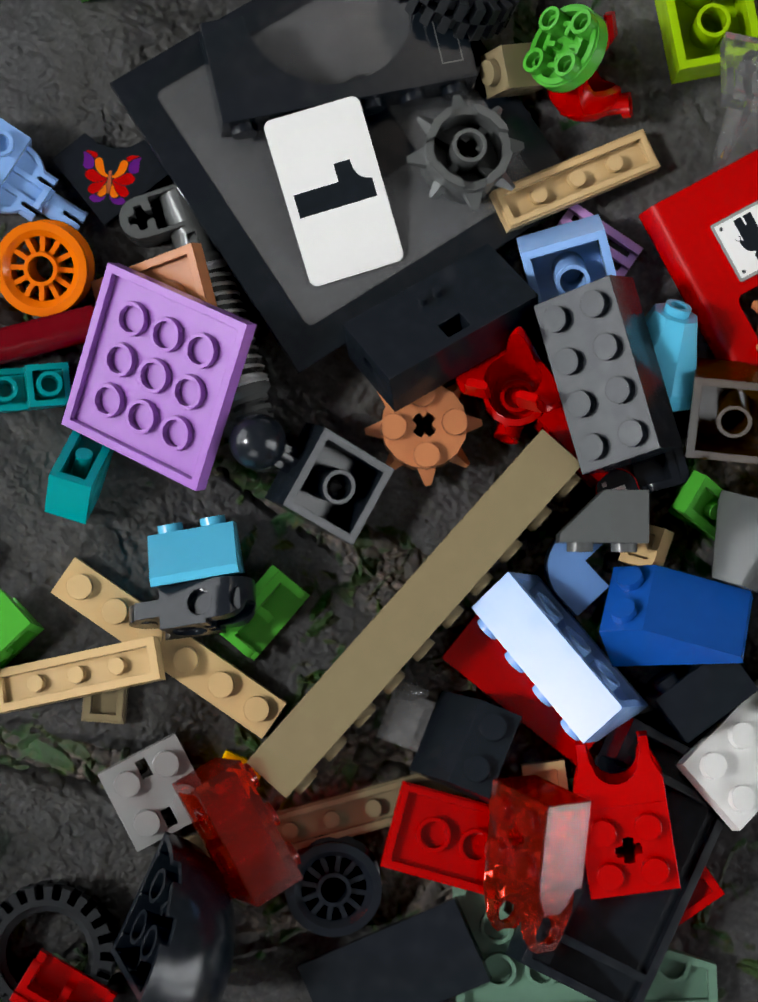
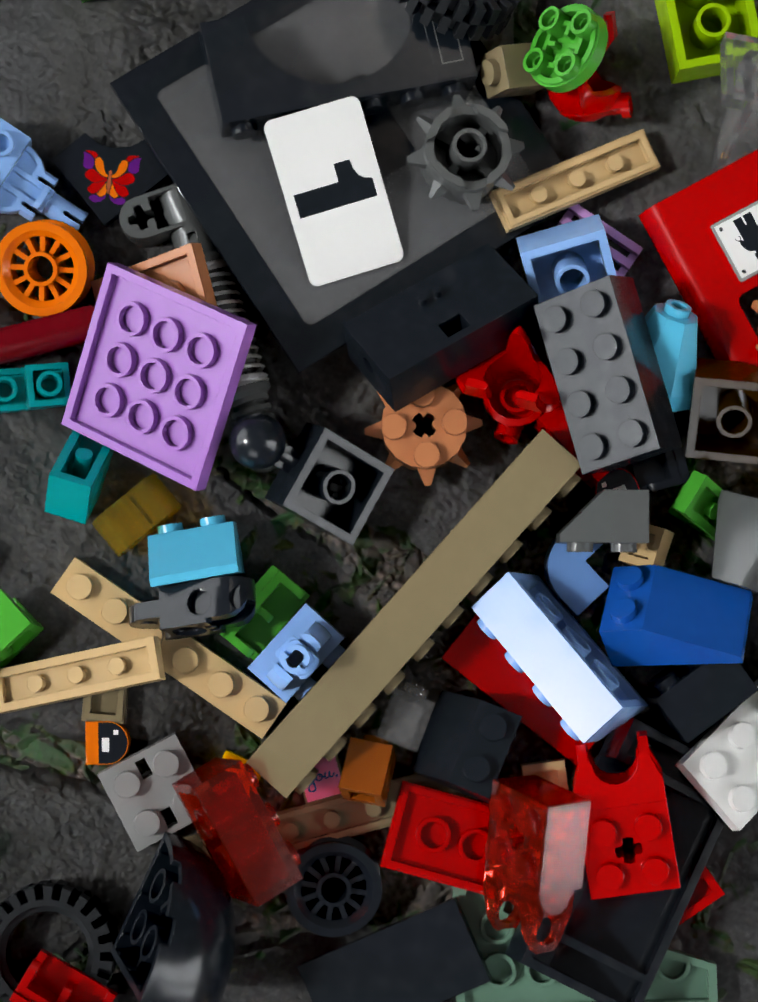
(105, 742): none -> tile
(136, 515): none -> clear yellow beam
(297, 653): none -> light blue brick
(326, 782): none -> bright pink tile
(368, 770): none -> dark orange brick

